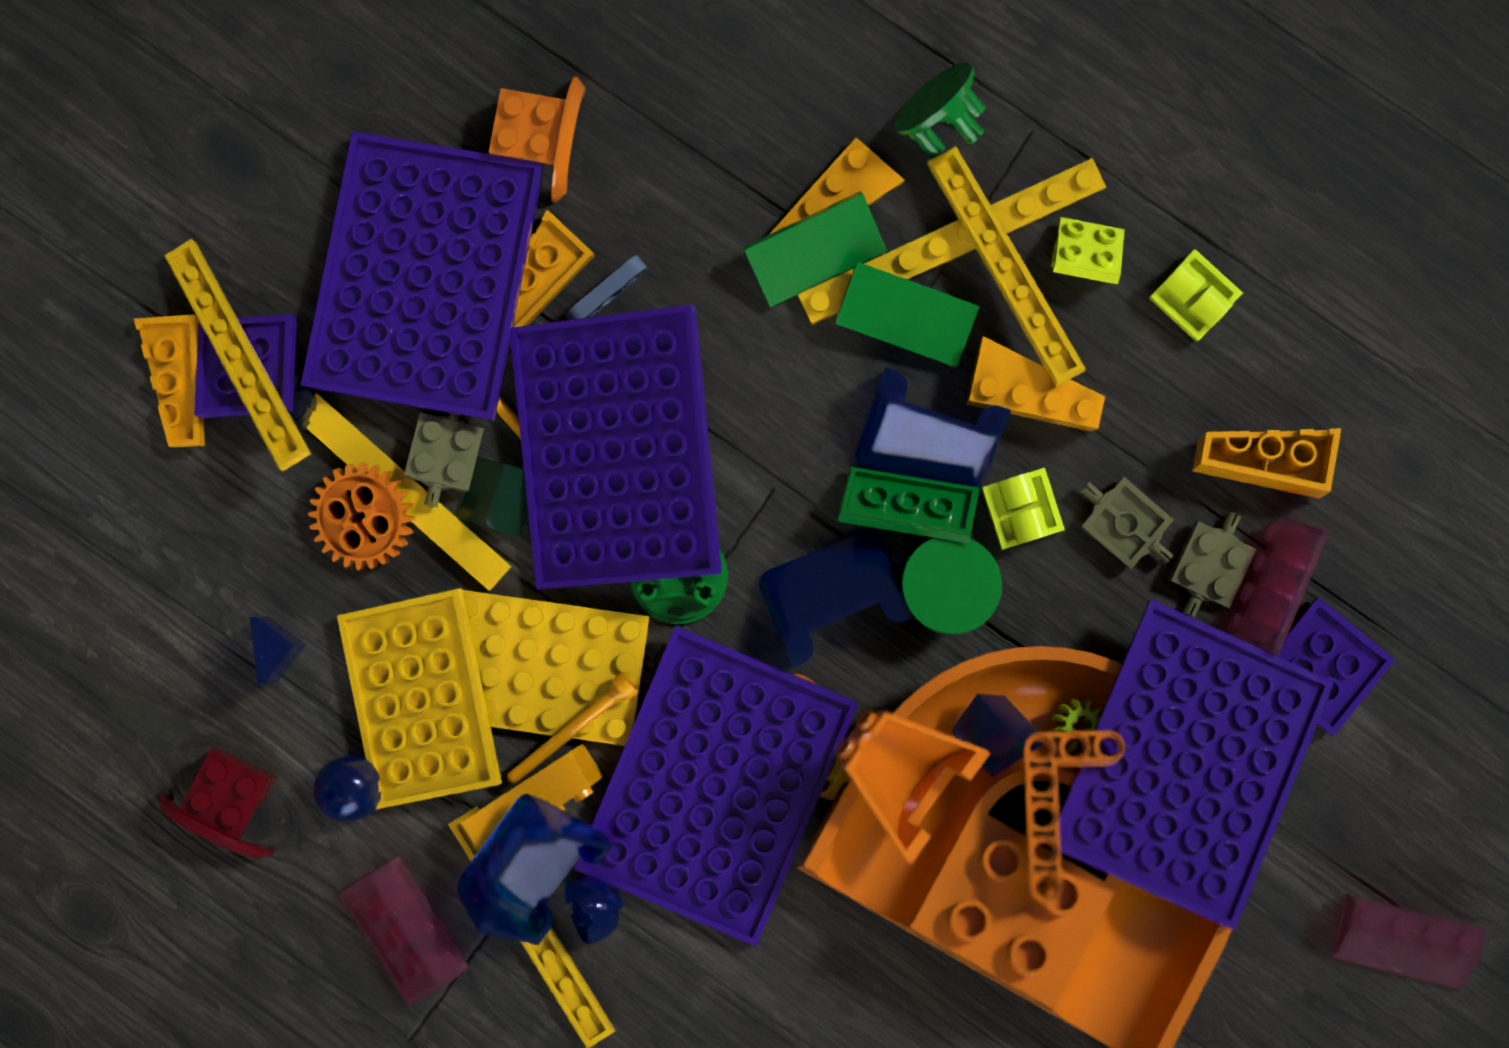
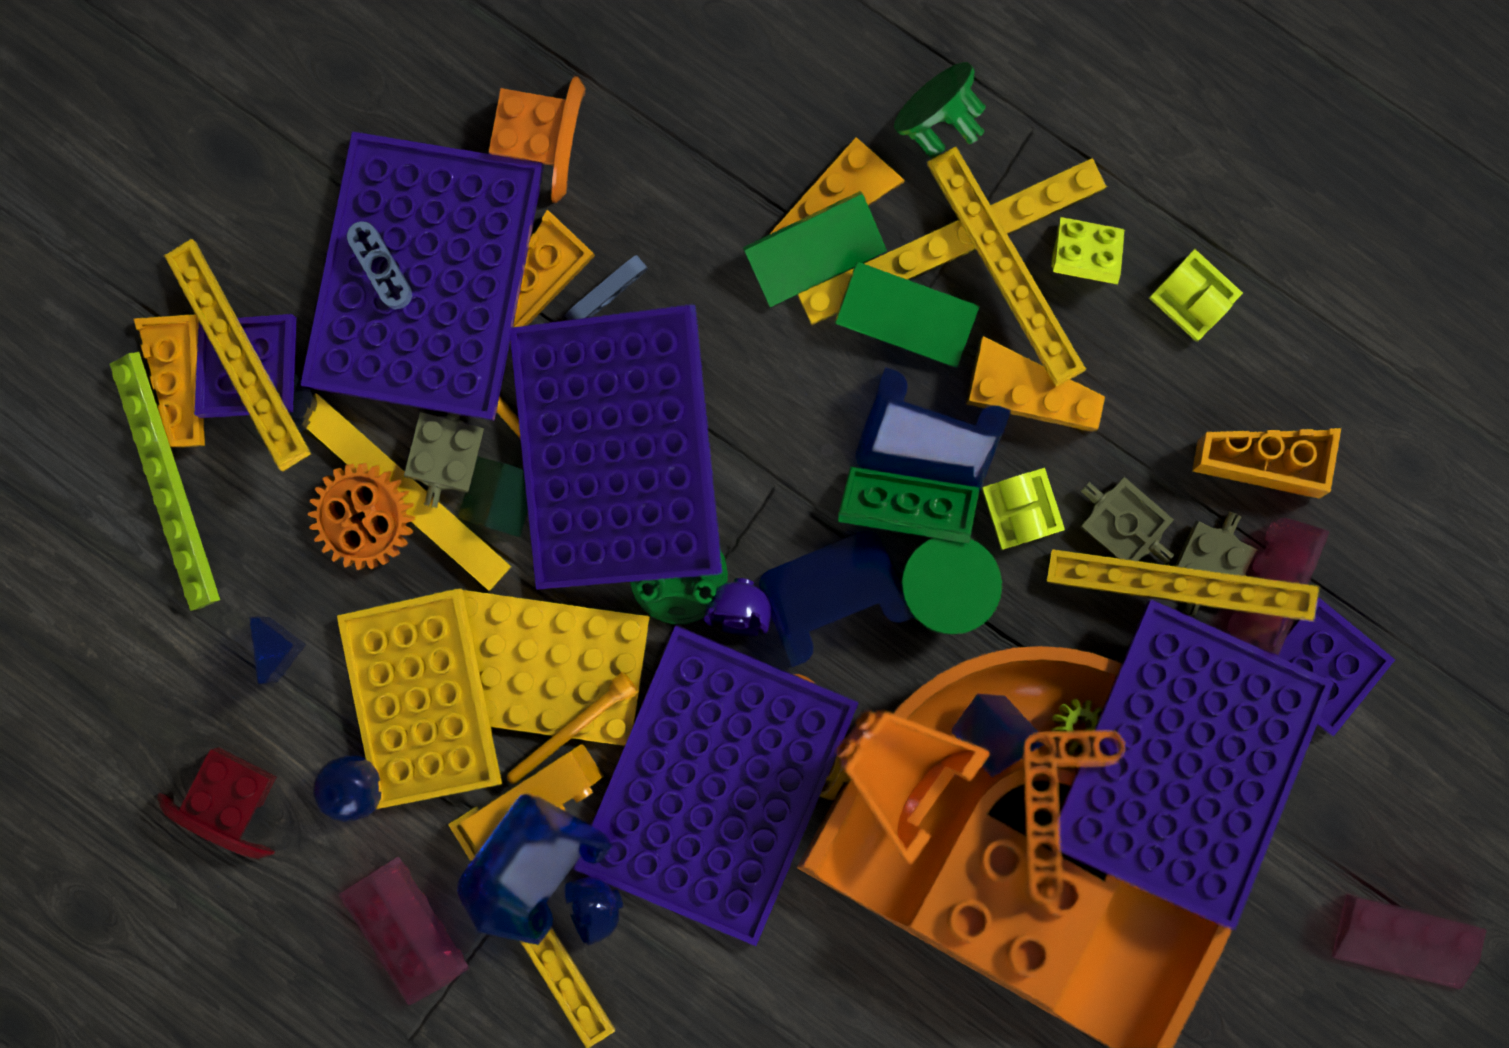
(164, 481): none -> lime plate
(375, 240): none -> sand blue beam
(739, 608): none -> dark purple cylinder
(1183, 585): none -> yellow plate

